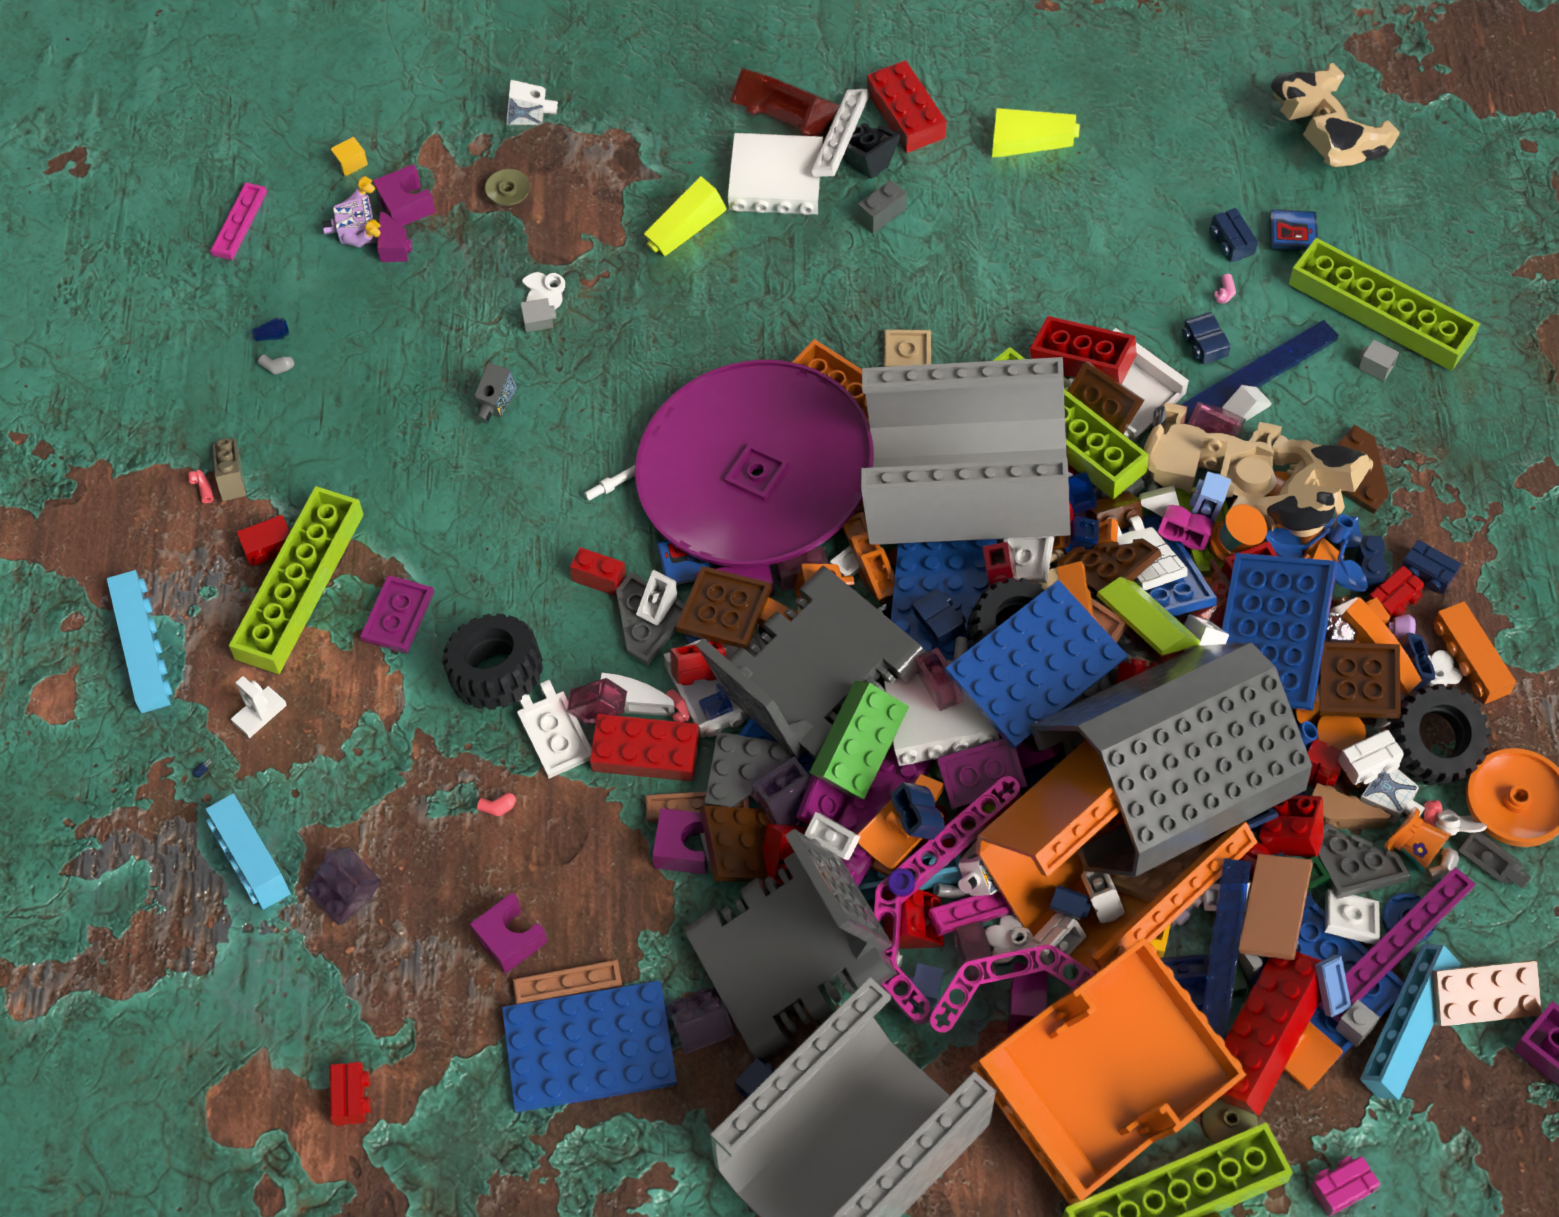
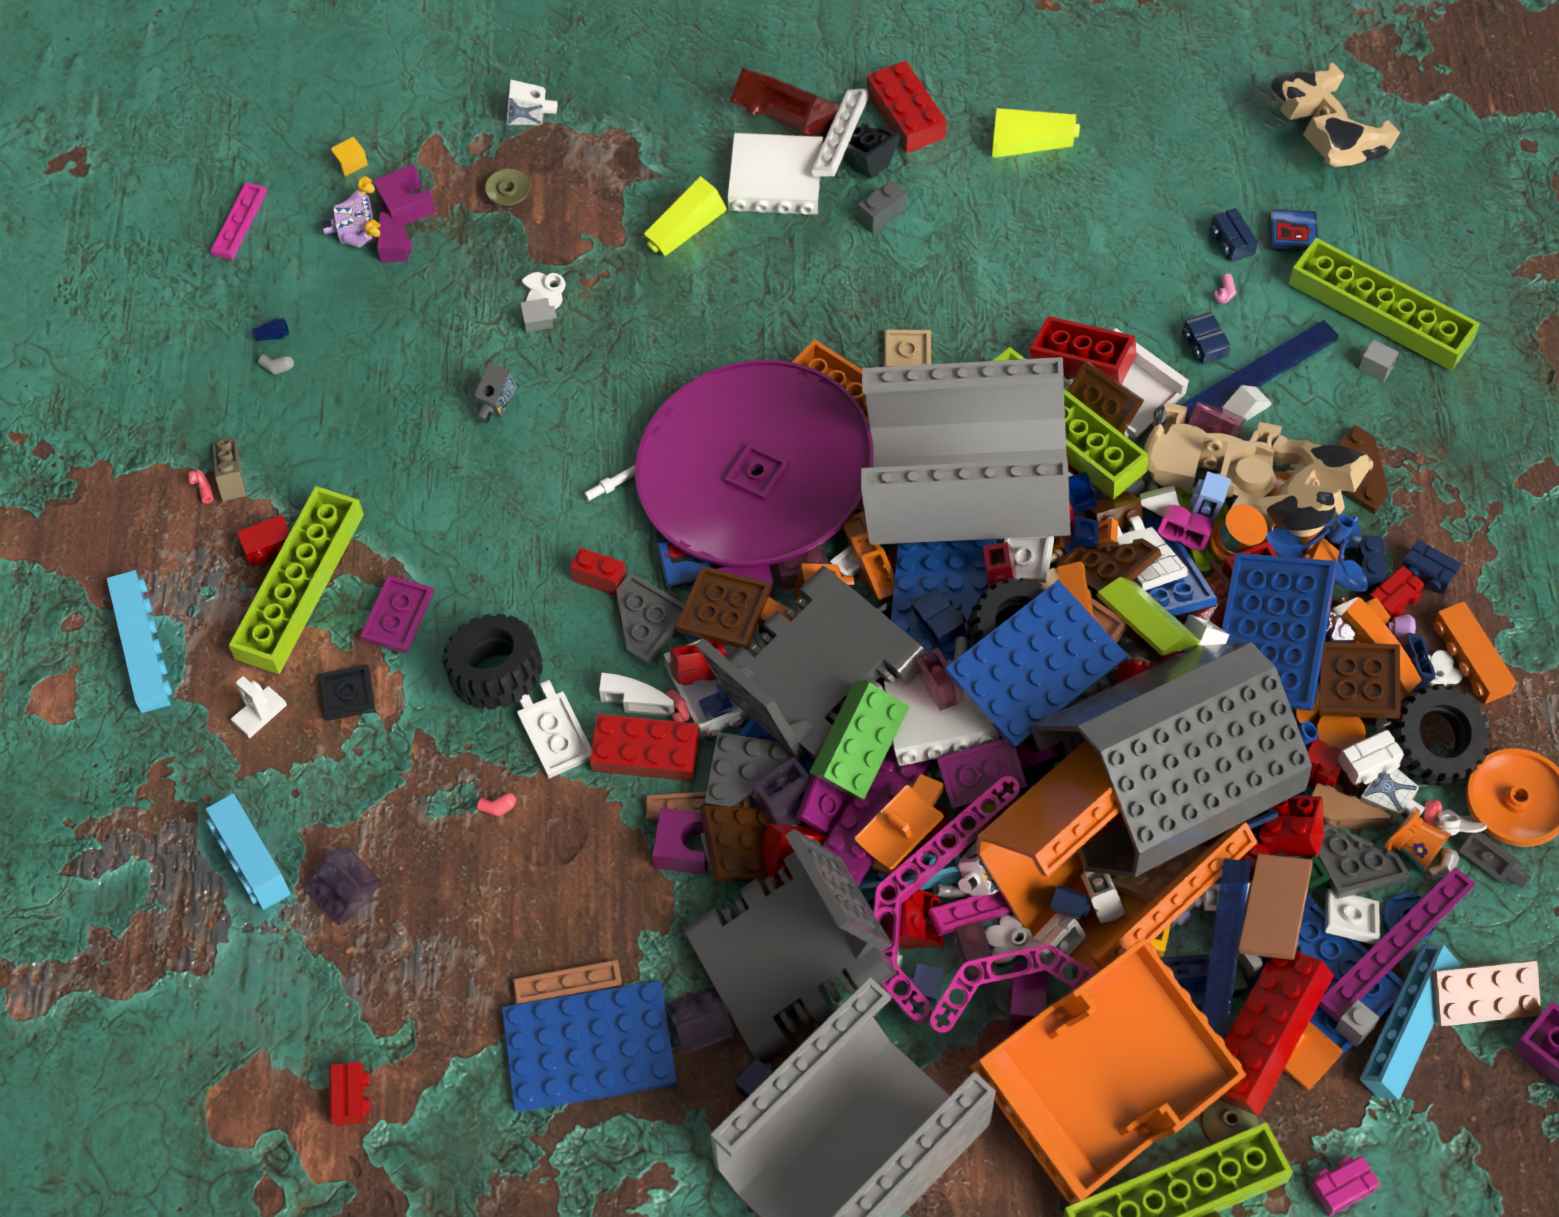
(201, 769): dark blue piece -> none
(347, 692): none -> black tile
(502, 945): magenta piece -> none
(596, 698): clear pink brick -> none
(657, 598): white slope -> none
(832, 835): white plate -> none
(901, 882): dark purple tile -> none
(917, 811): dark blue brick -> none
(1333, 985): medium blue tile -> none

